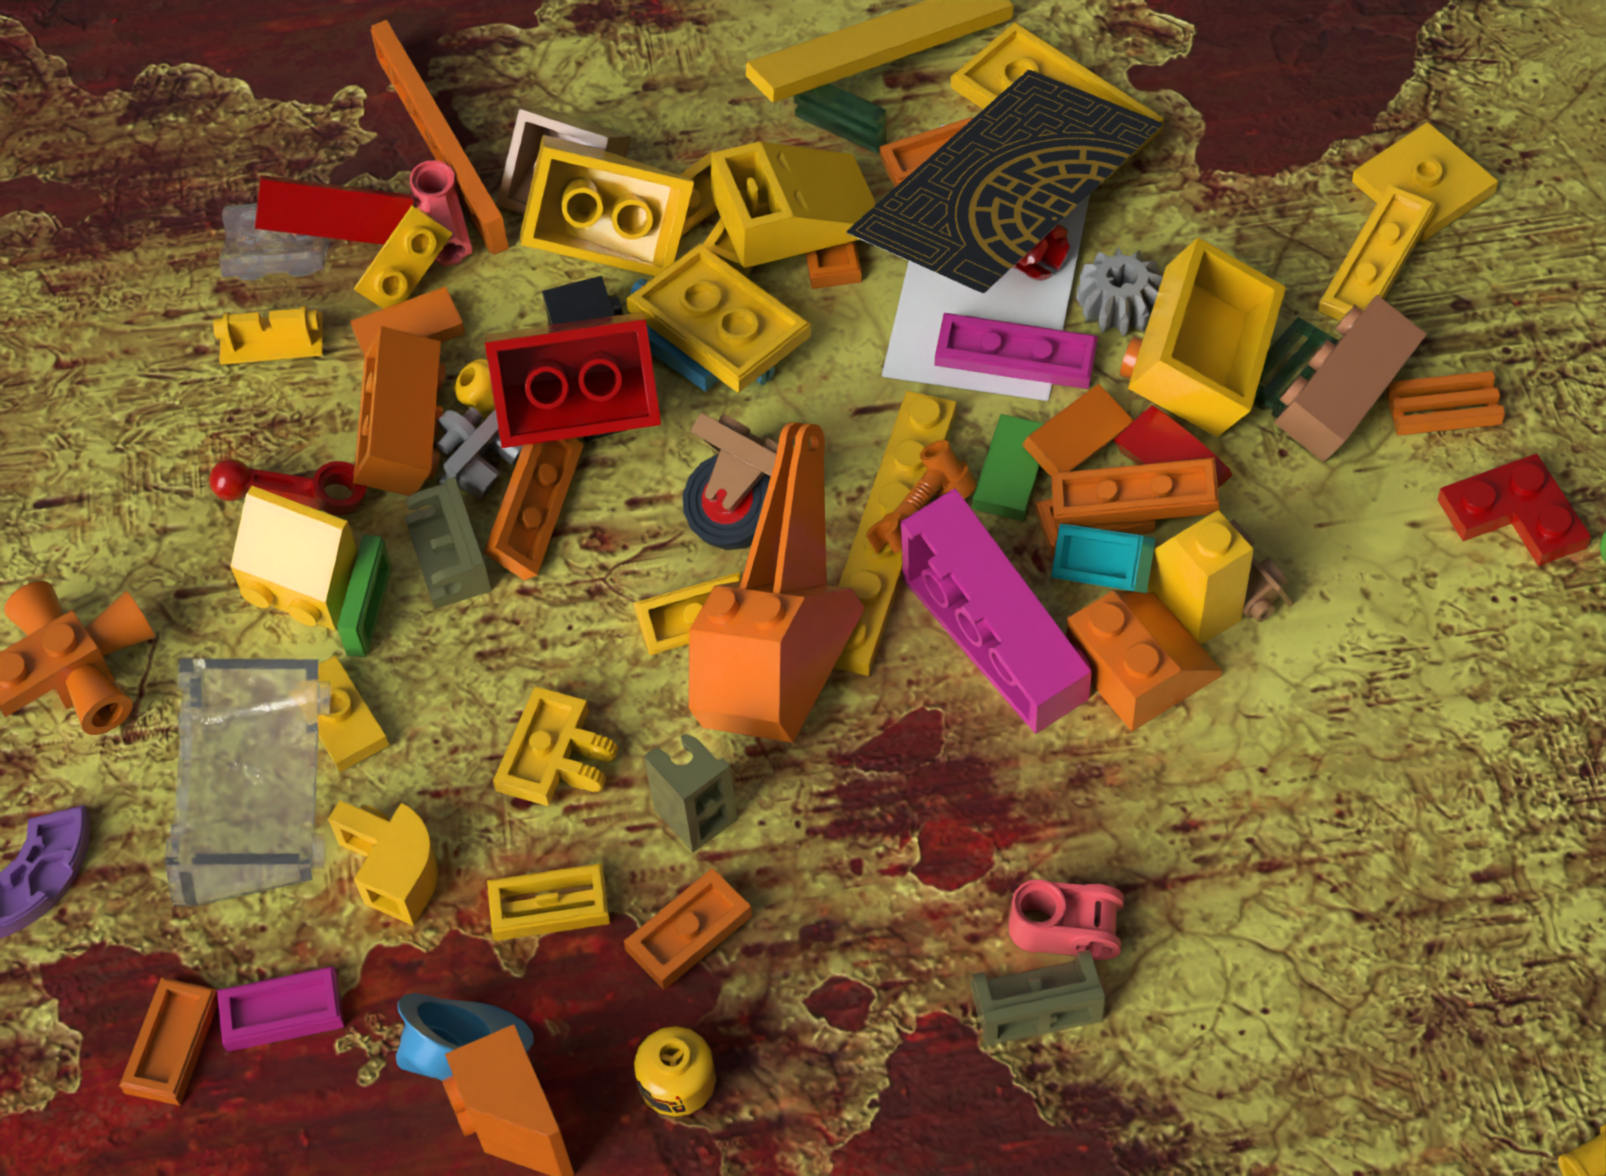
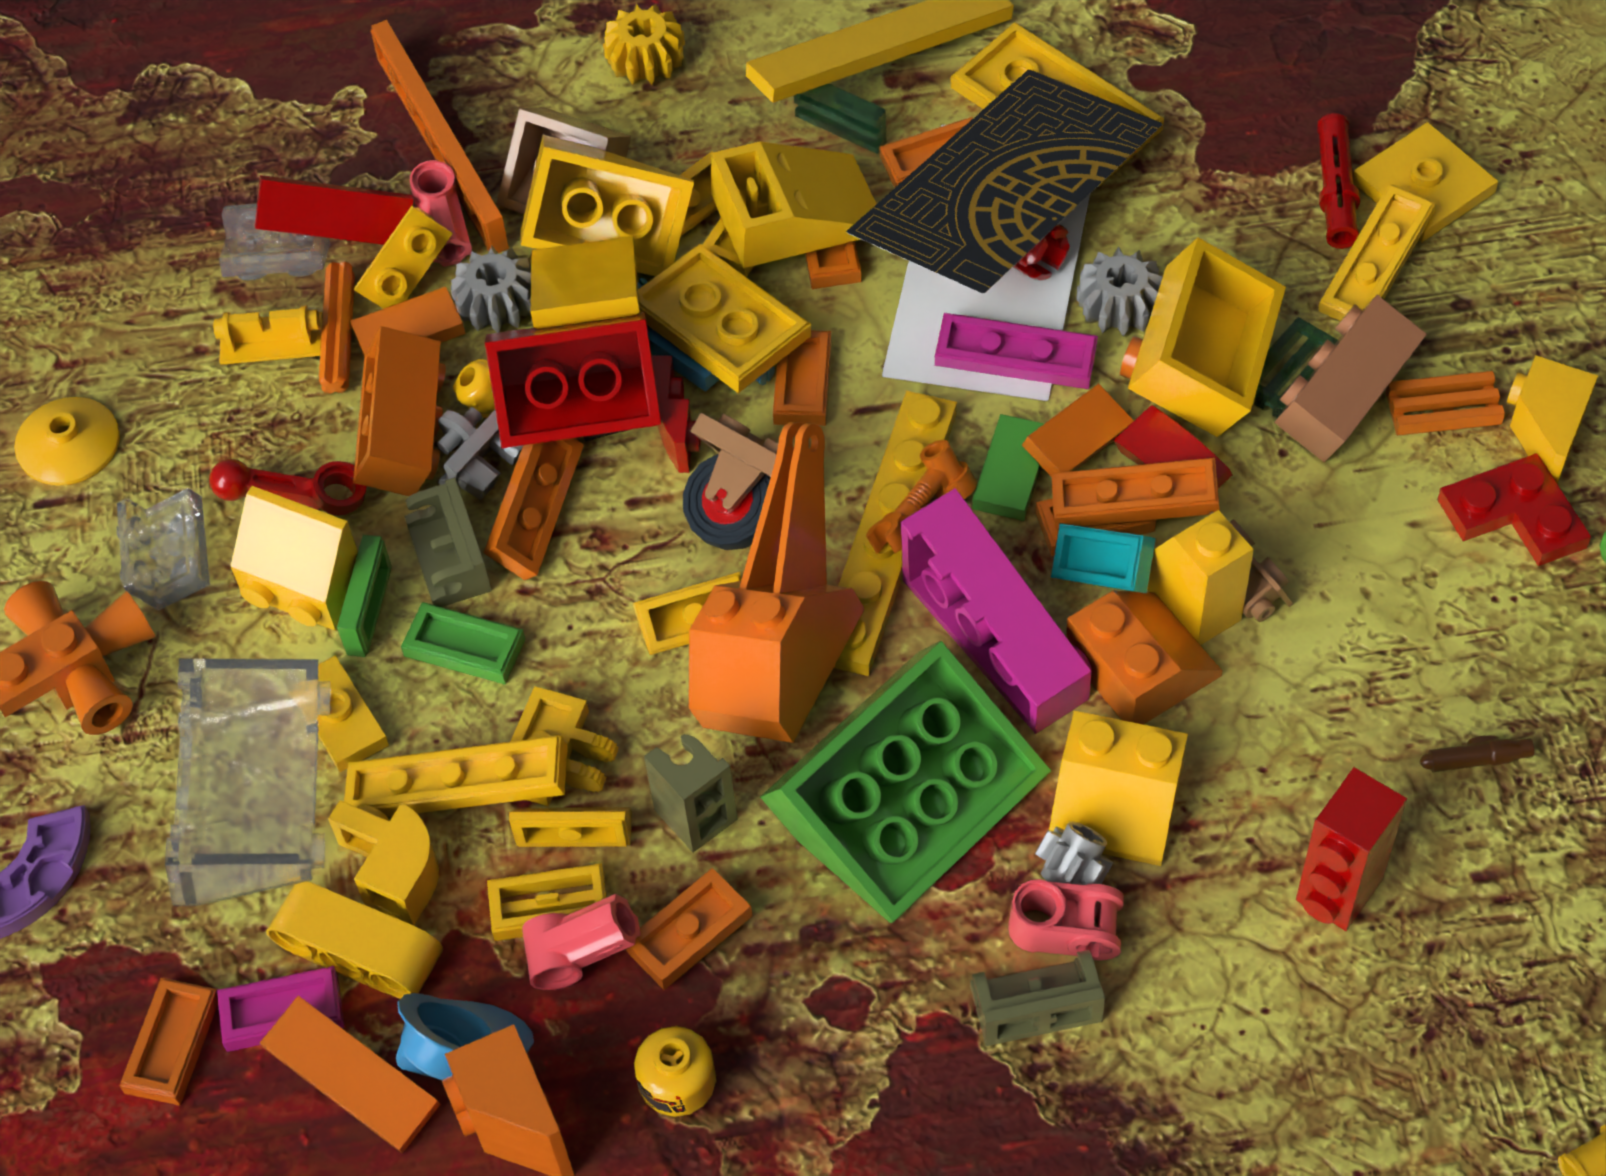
(68, 456): none -> yellow dish
(163, 548): none -> clear bracket
(336, 327): none -> orange axle
(350, 1074): none -> orange tile
(354, 940): none -> yellow beam
(460, 776): none -> yellow tile
(463, 643): none -> bright green tile
(493, 289): none -> light grey gear
(564, 944): none -> coral piece
(571, 826): none -> yellow slope
(584, 282): none -> yellow tile
(644, 44): none -> yellow gear
(674, 414): none -> red slope
(804, 382): none -> orange tile
(907, 782): none -> bright green slope
(1074, 855): none -> light grey gear
(1120, 784): none -> yellow slope
(1342, 221): none -> red pin
(1349, 849): none -> red brick
(1478, 752): none -> reddish brown piece
(1550, 410): none -> yellow slope

